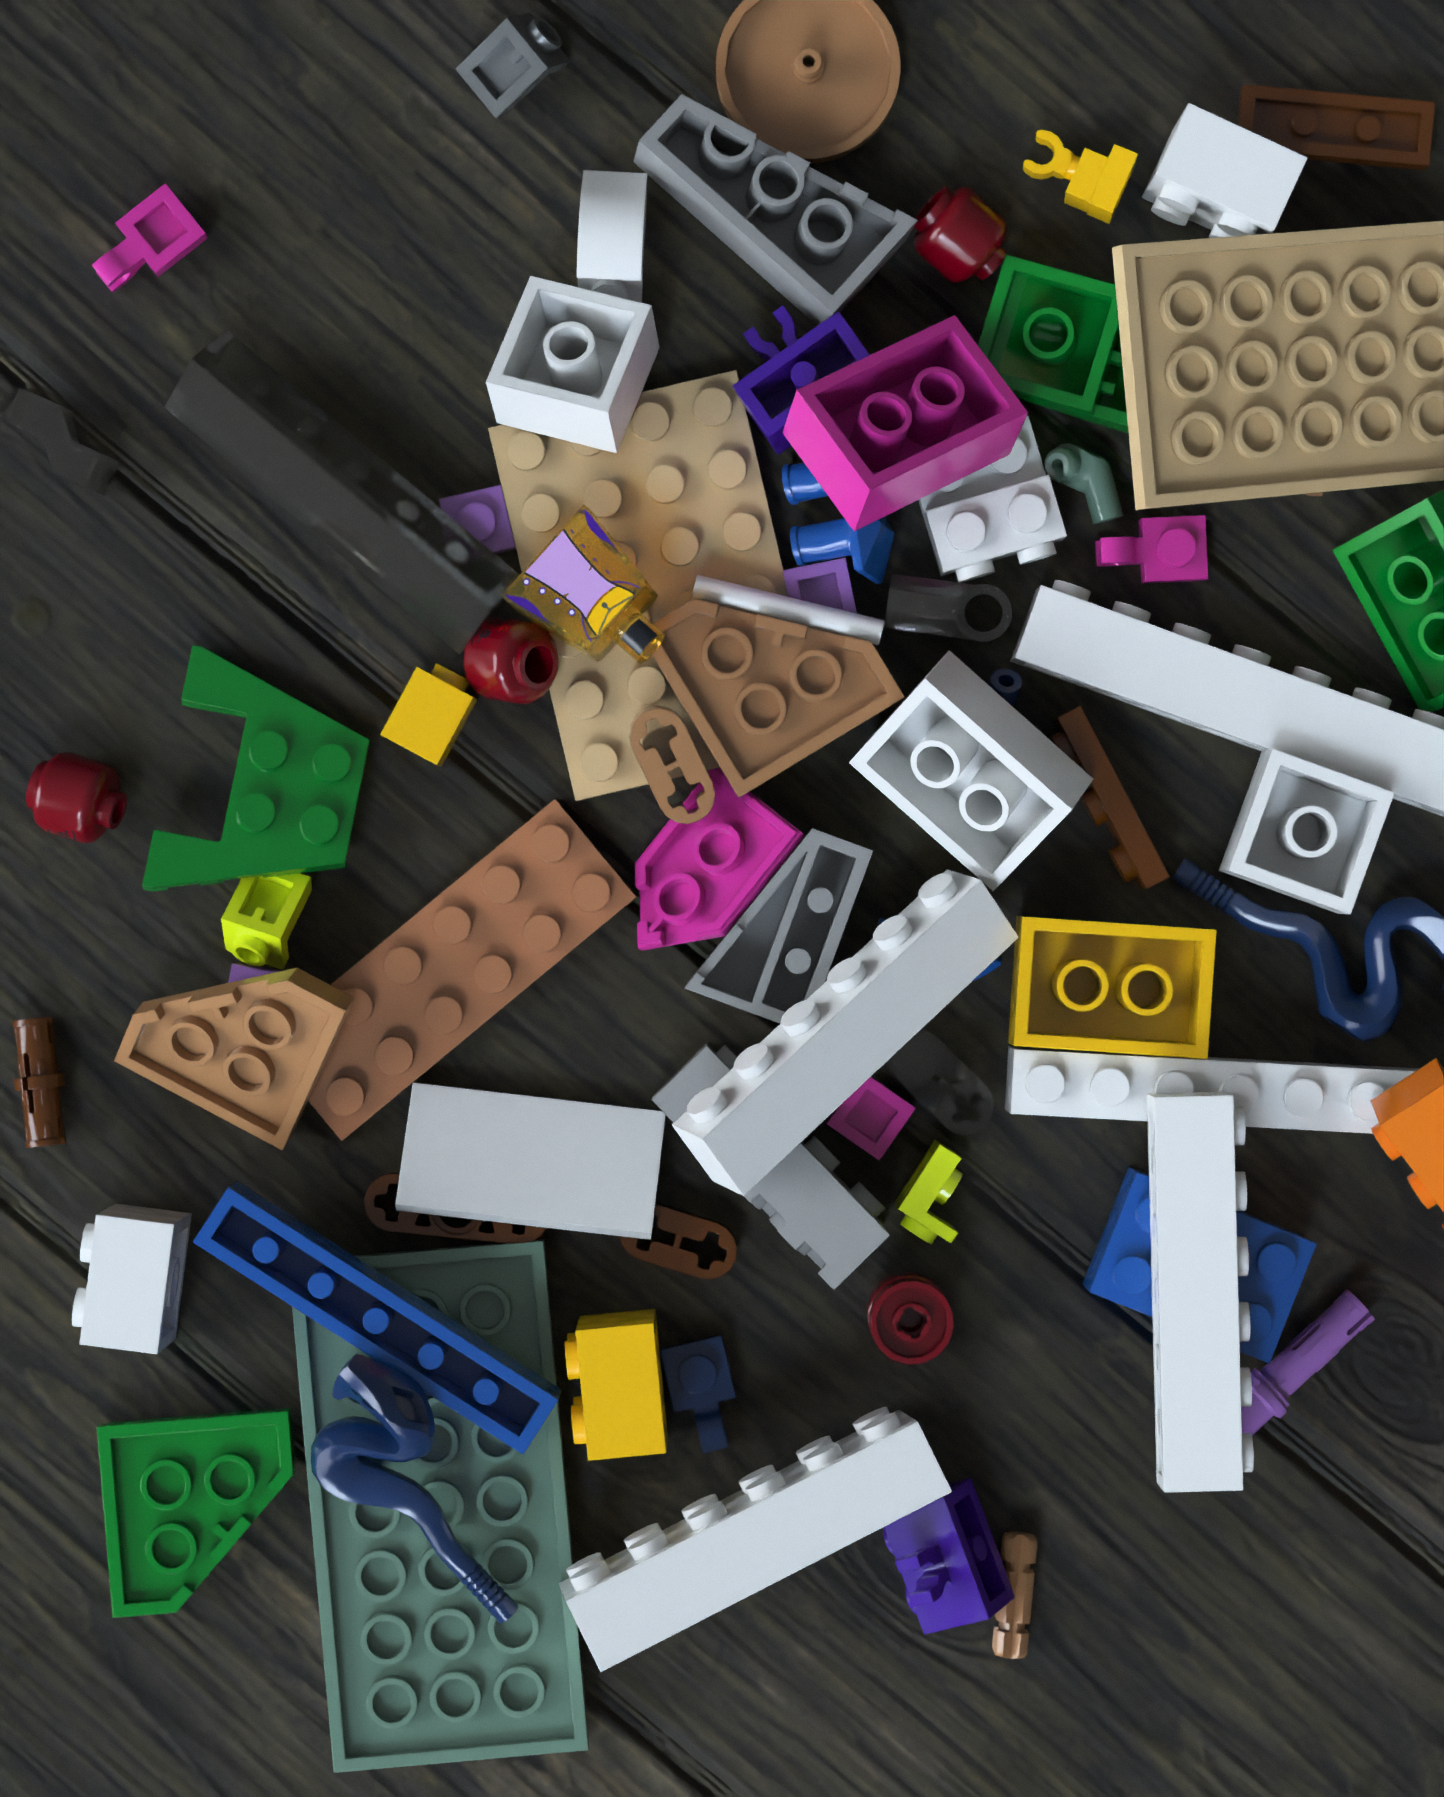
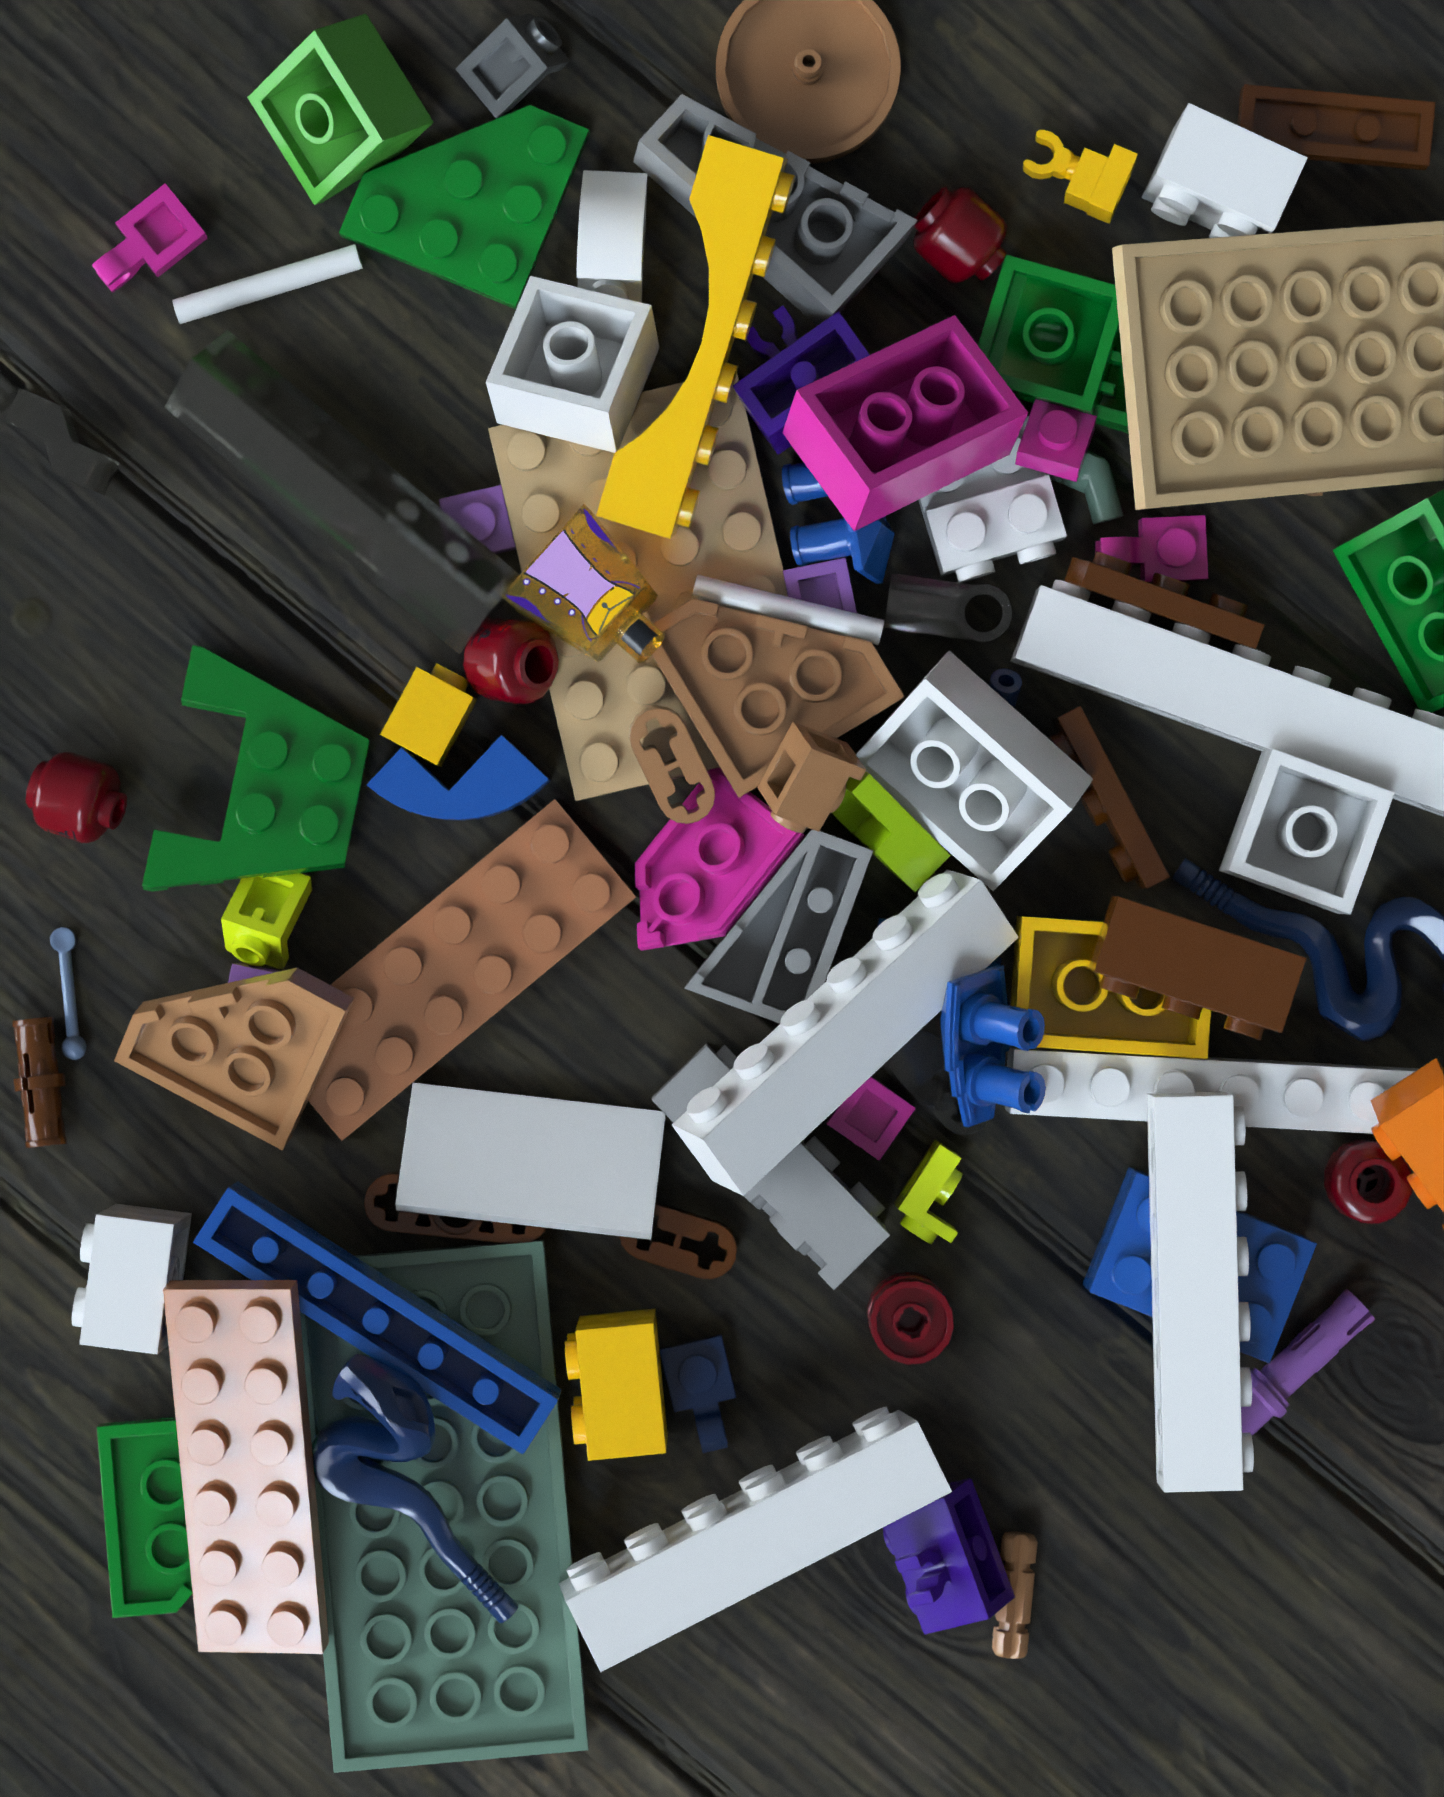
(64, 942): none -> sand blue hinge
(246, 1465): none -> plate
(267, 284): none -> white bar
(339, 107): none -> bright green slope
(473, 202): none -> green plate
(490, 787): none -> blue brick
(733, 206): none -> yellow arch
(808, 778): none -> medium nougat brick
(889, 831): none -> lime slope
(975, 1036): none -> blue connector
(1056, 440): none -> dark pink plate
(1165, 598): none -> reddish brown plate
(1195, 967): none -> reddish brown brick
(1385, 1195): none -> dark red head

